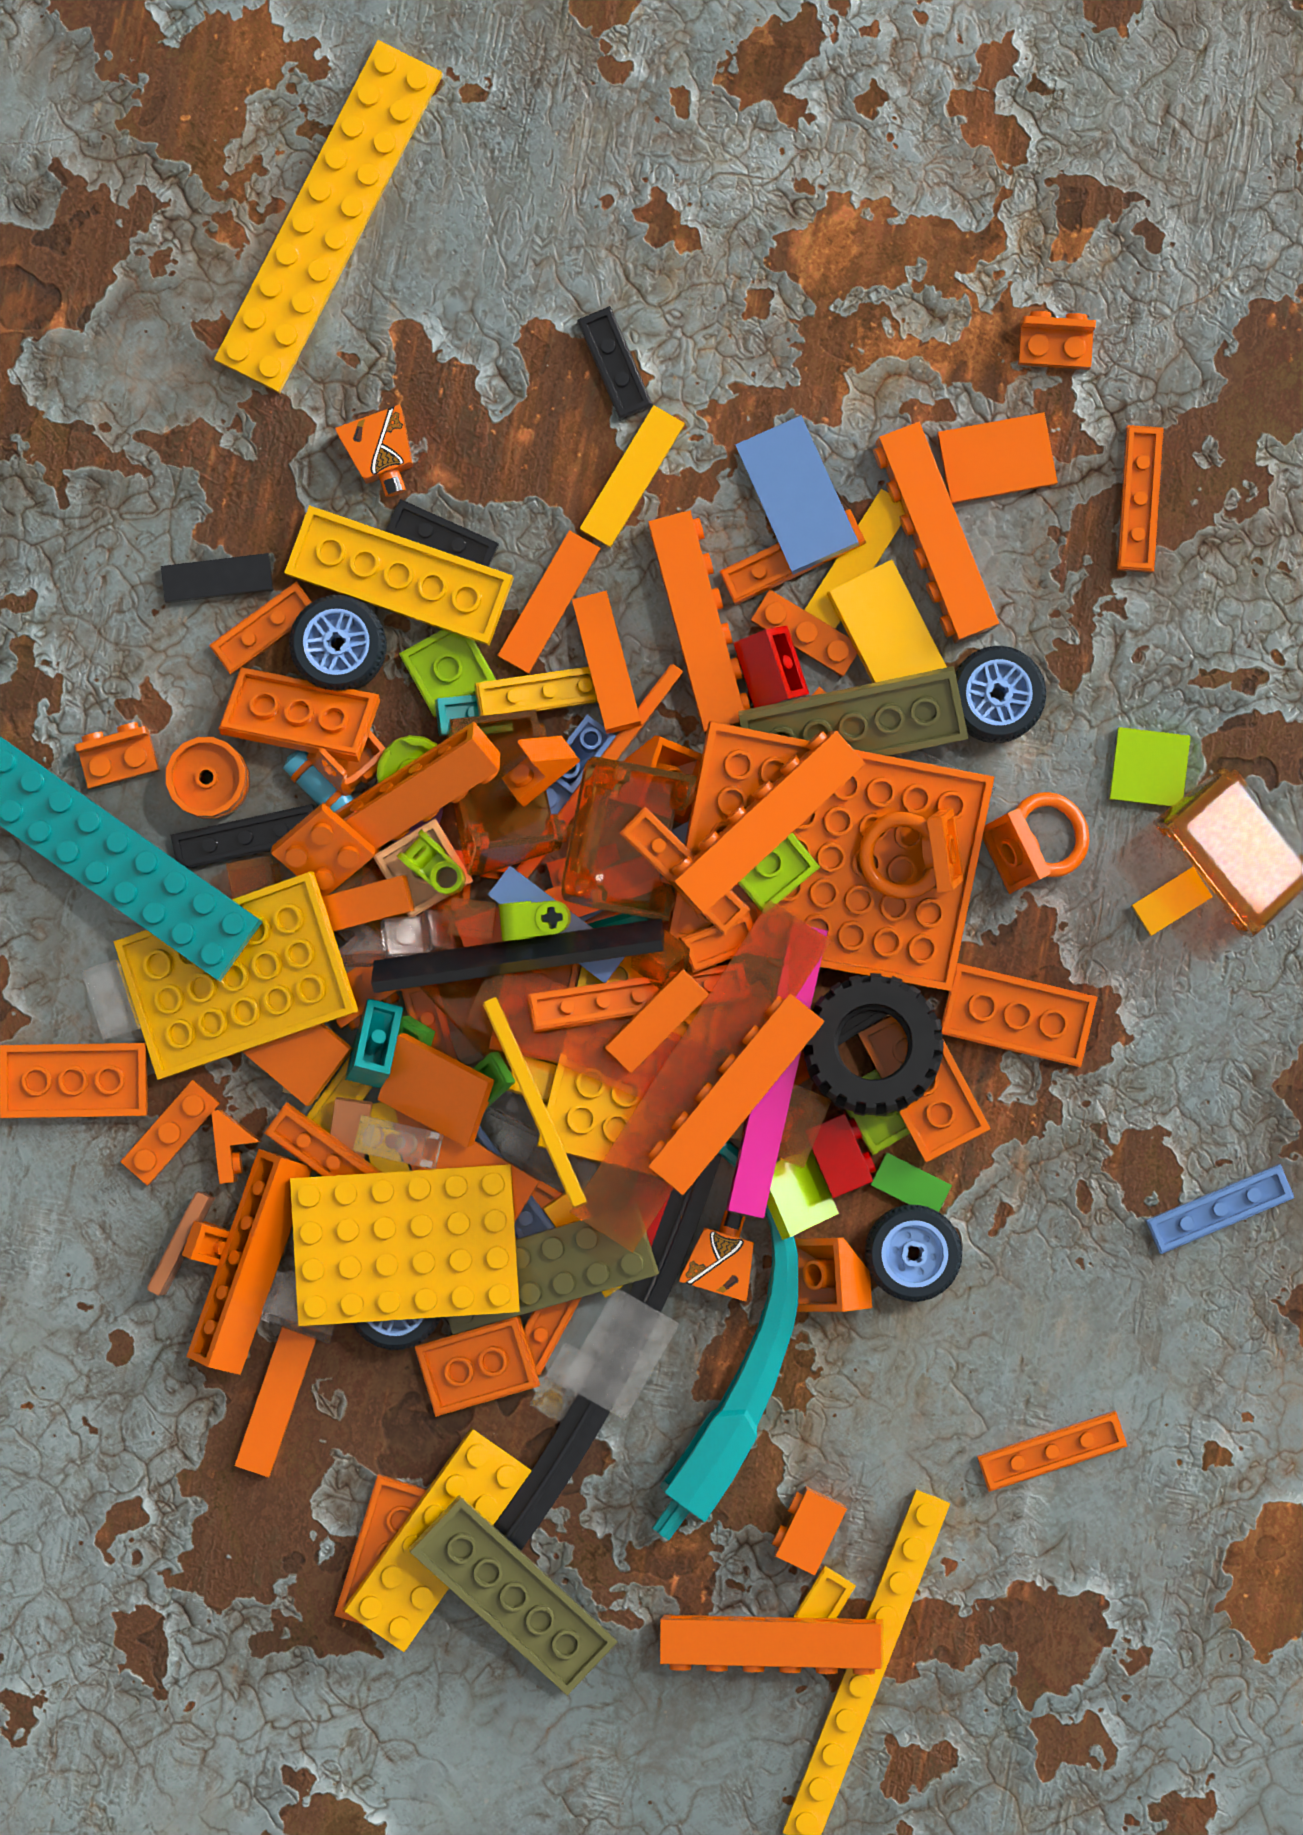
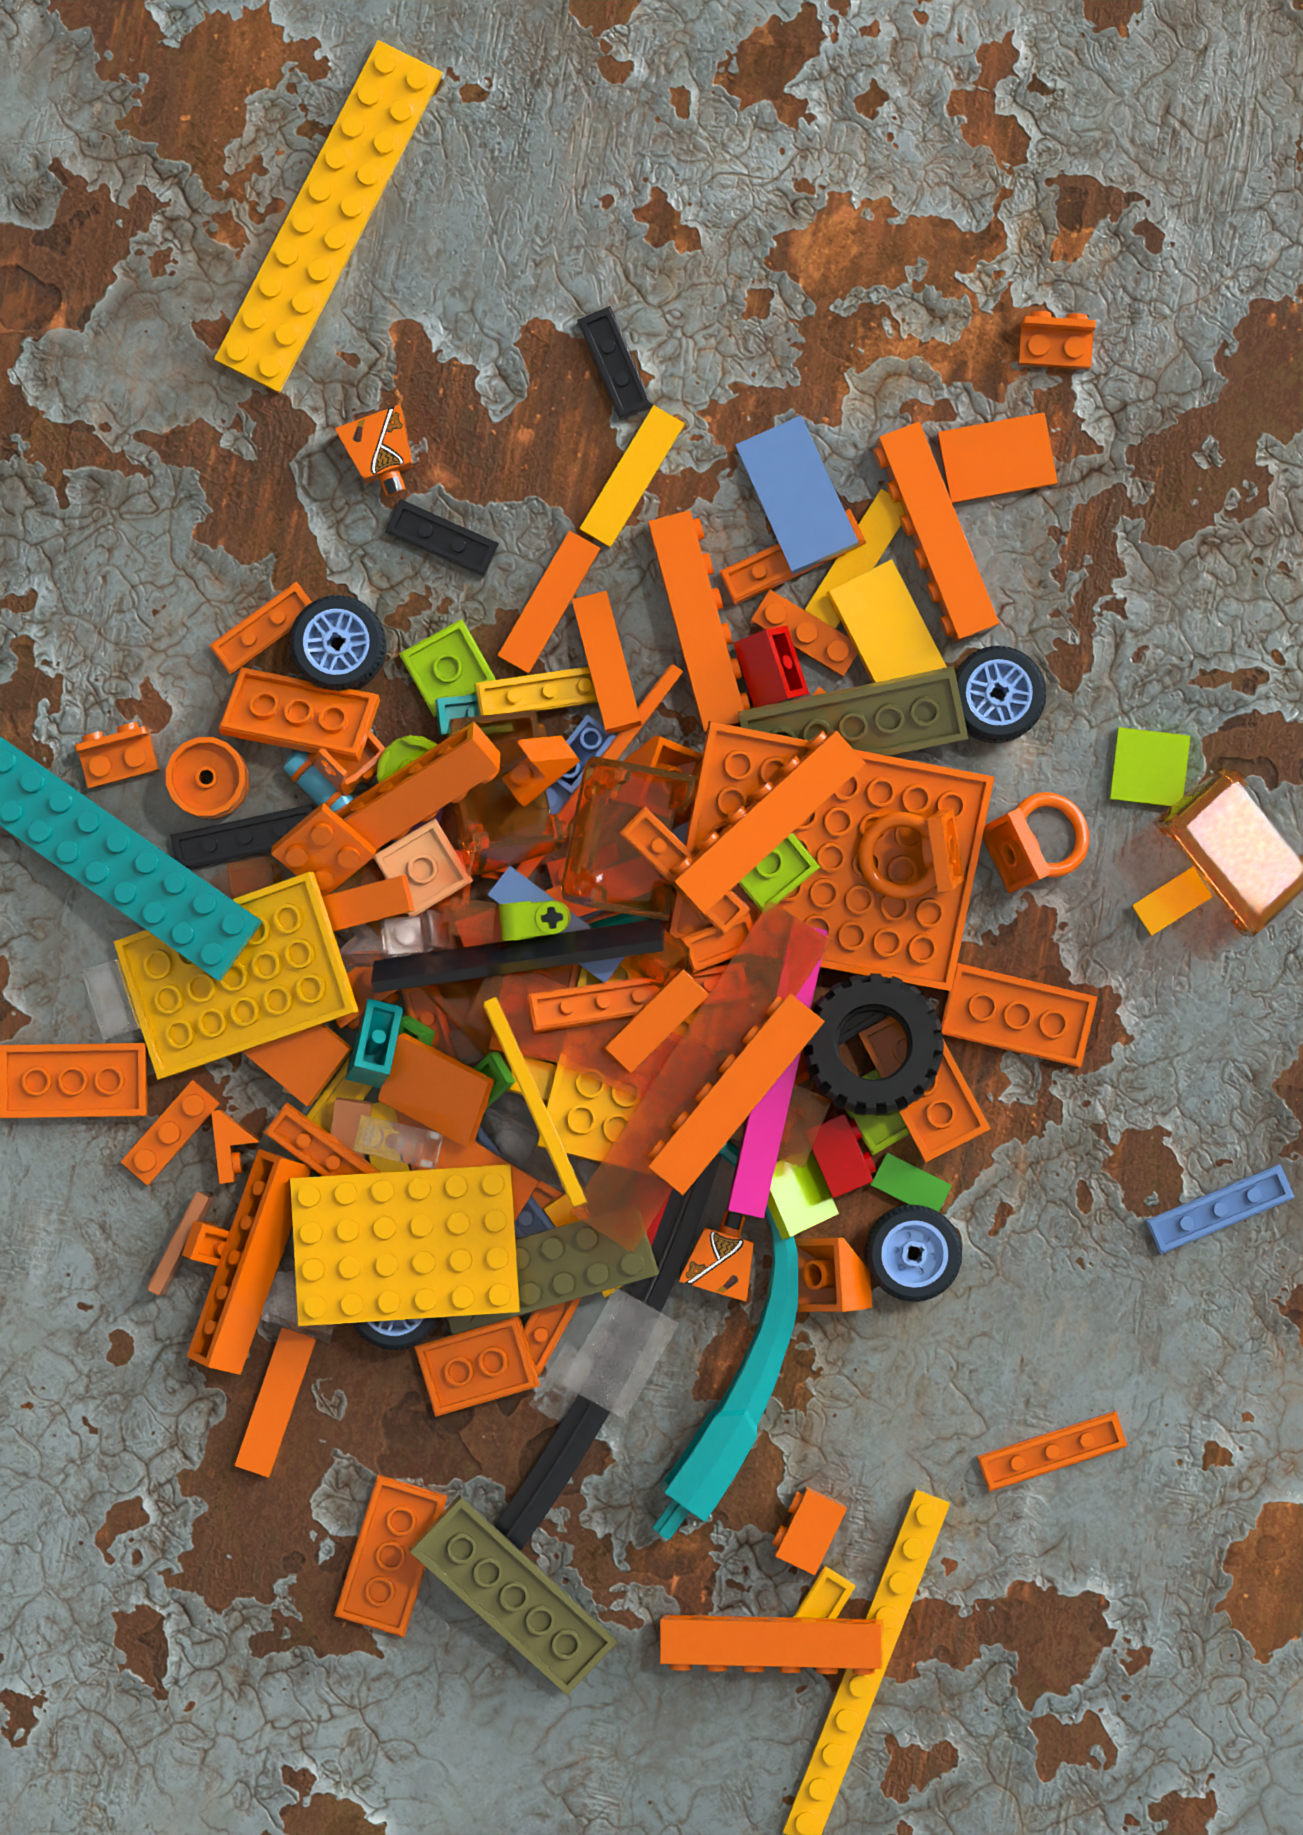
(217, 578): black tile -> none
(399, 575): yellow plate -> none
(400, 1589): yellow plate -> none
(431, 863): lime piece -> none
(1140, 498): orange tile -> none

